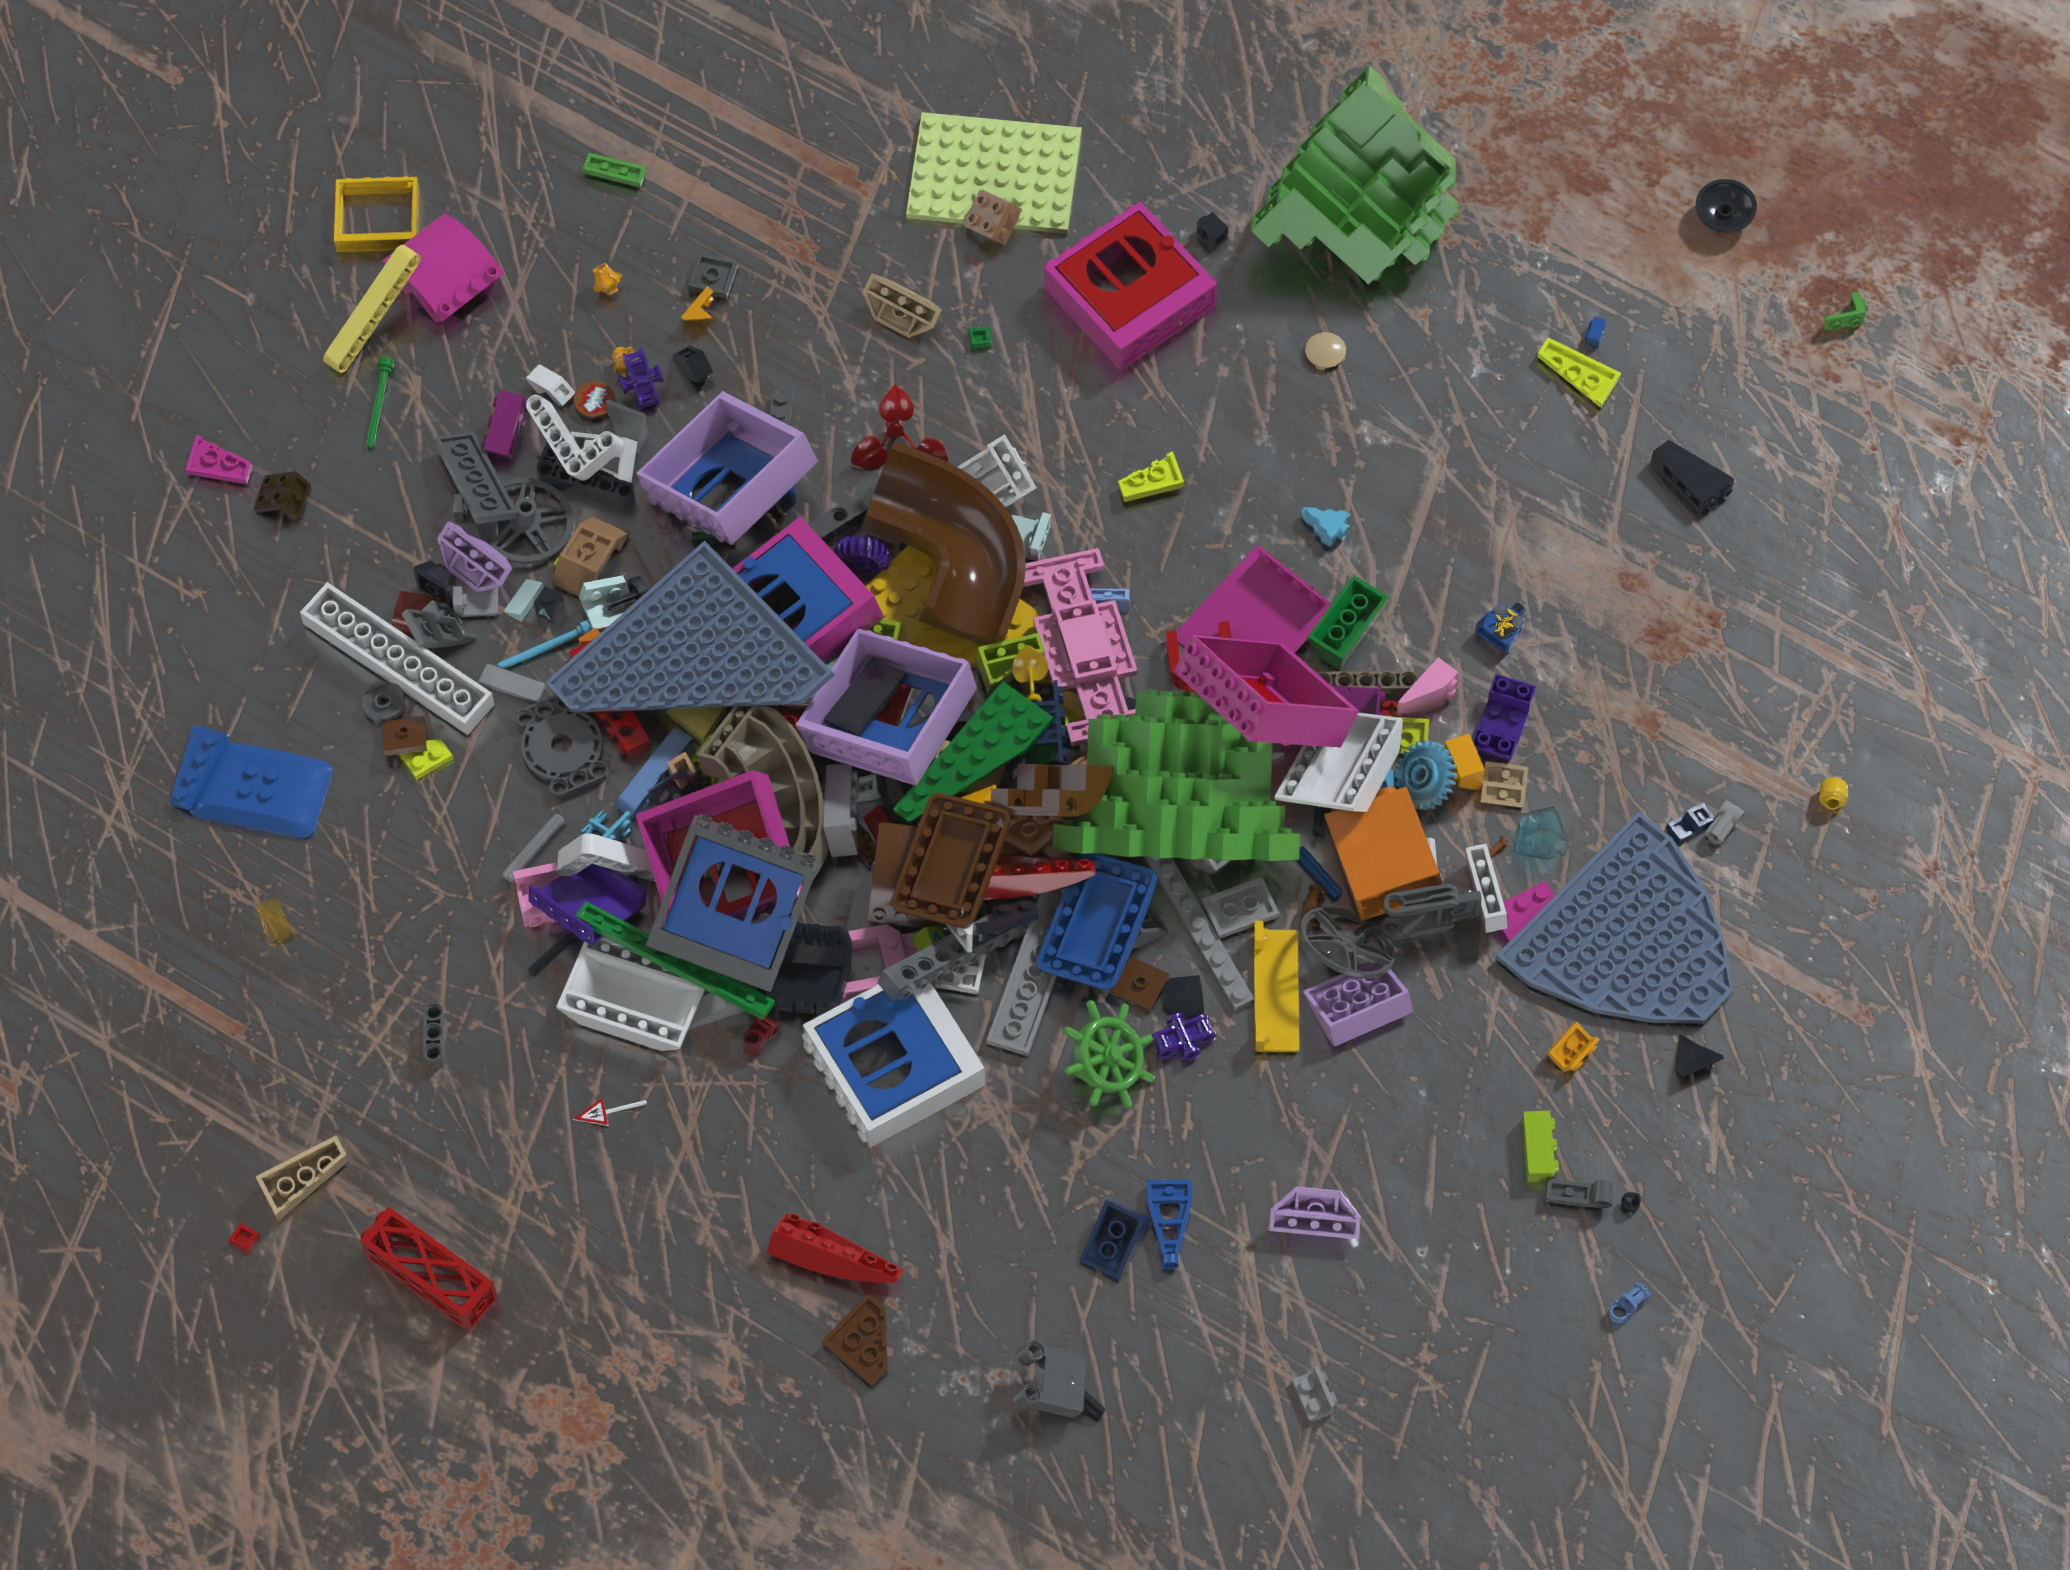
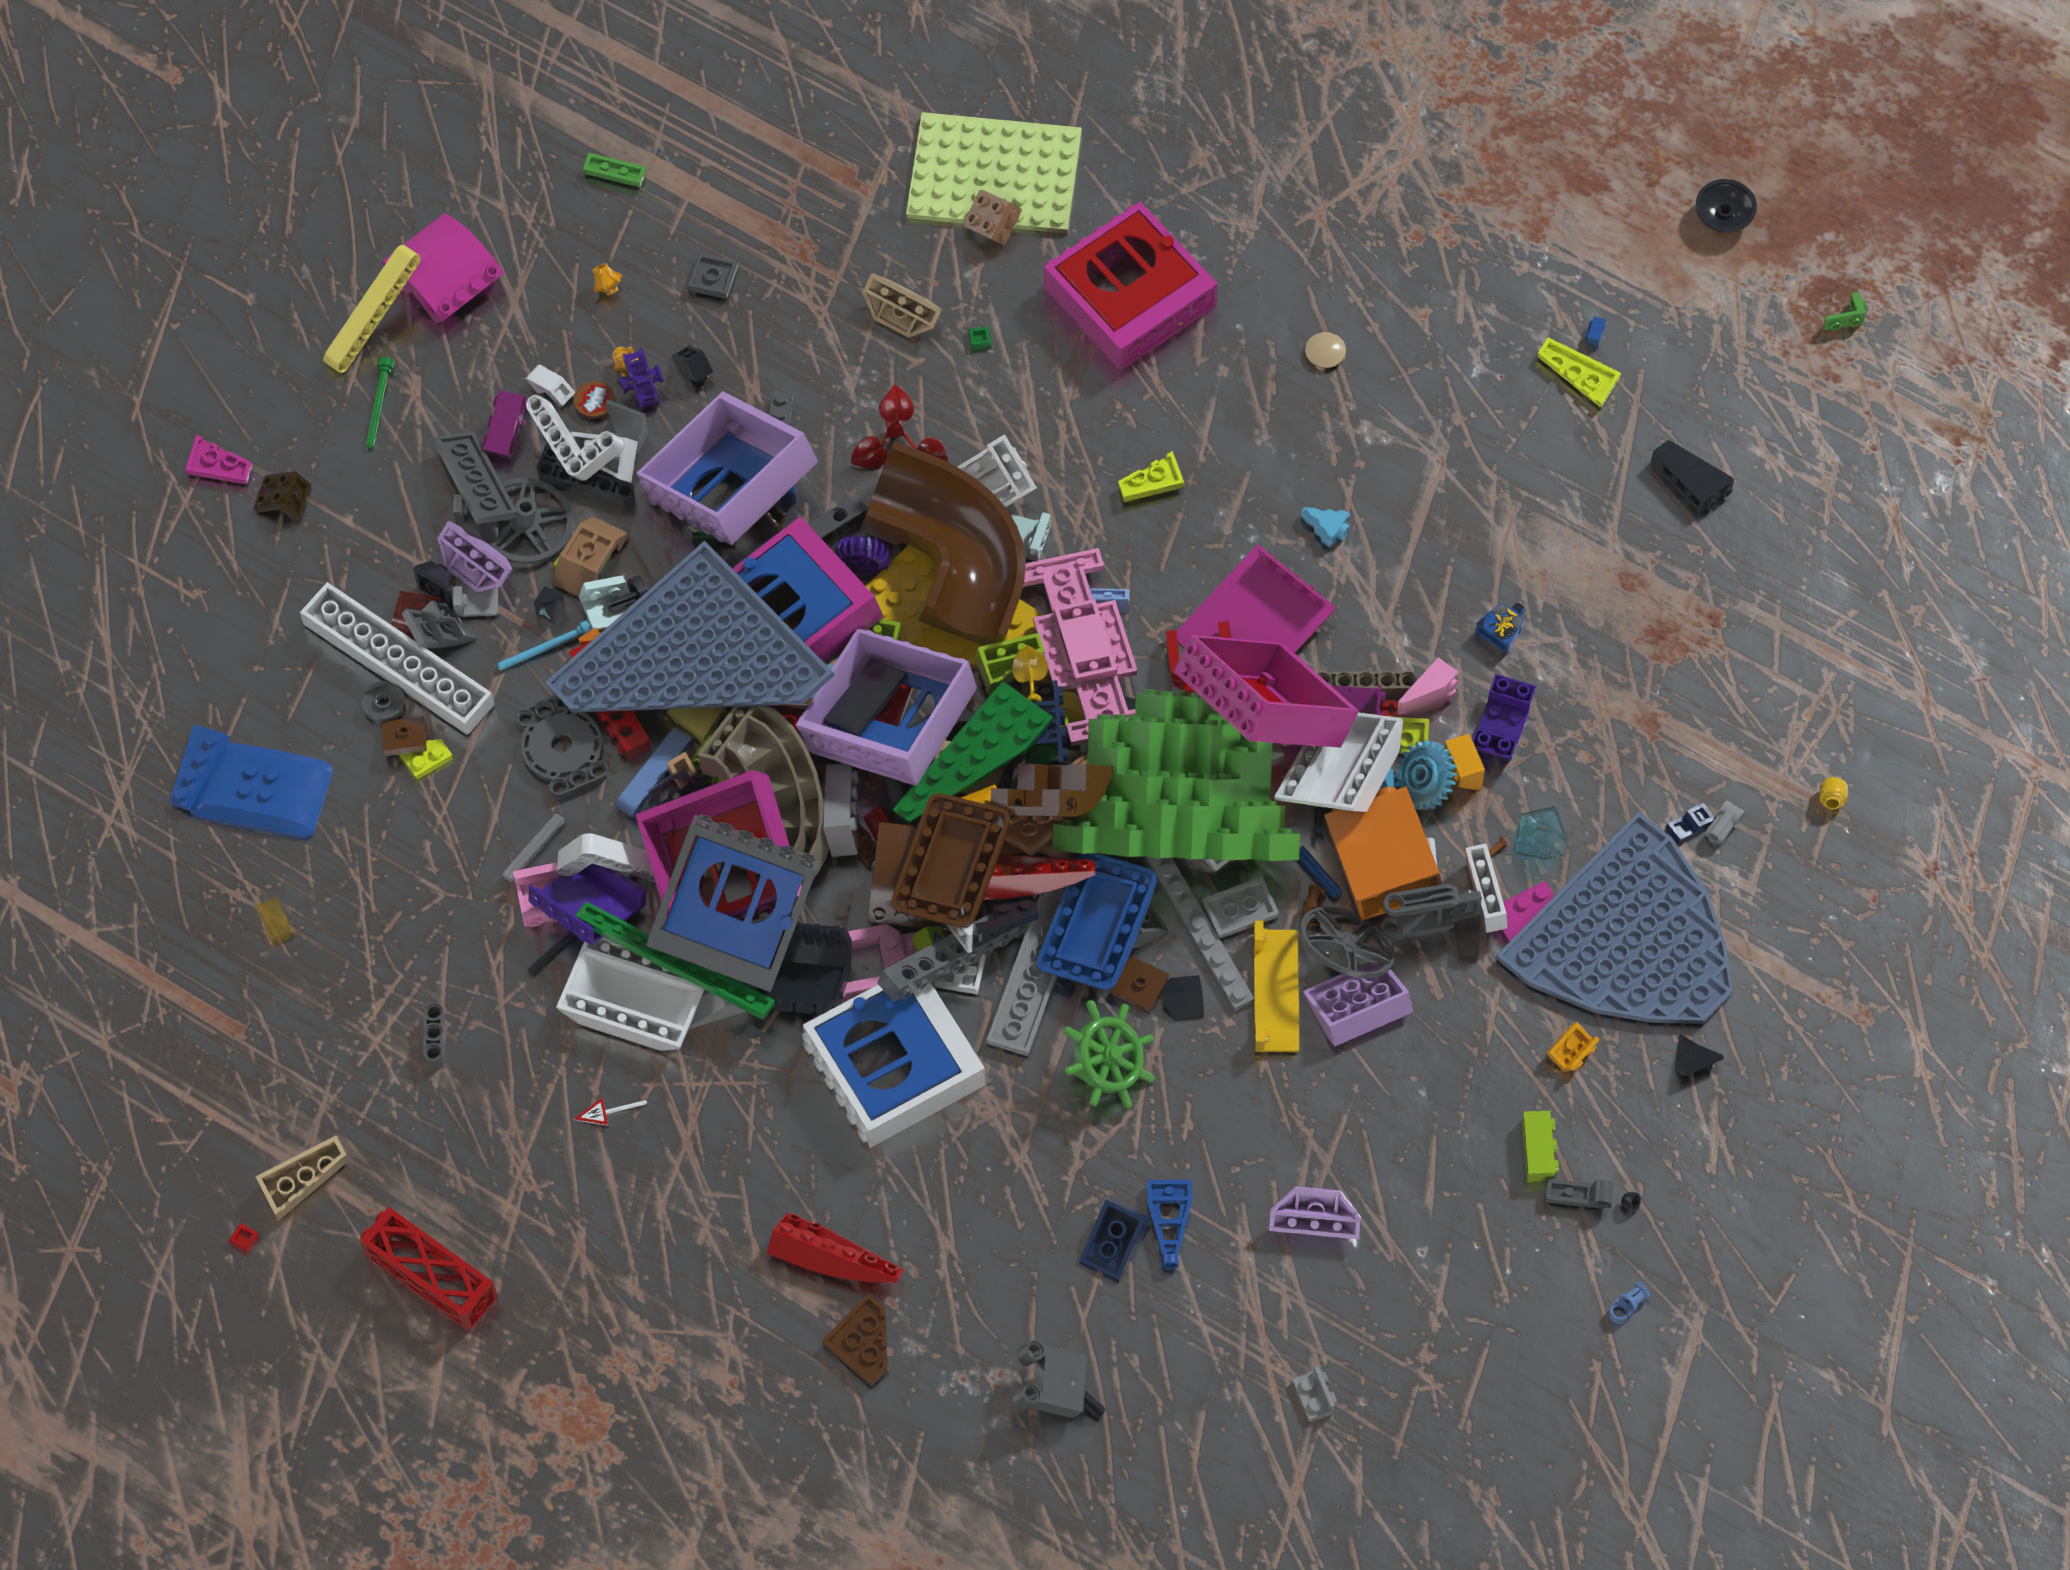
(369, 186): yellow window -> none
(512, 684): light grey tile -> none
(524, 599): light aqua slope -> none
(619, 831): medium azure plate -> none
(695, 312): light orange slope -> none
(761, 1031): dark red piece -> none
(869, 794): light aqua slope -> none
(1183, 1036): dark purple axle -> none
(1212, 230): black brick -> none
(1347, 621): green slope -> none
(1363, 184): bright green panel -> none
(1504, 784): tan slope -> none

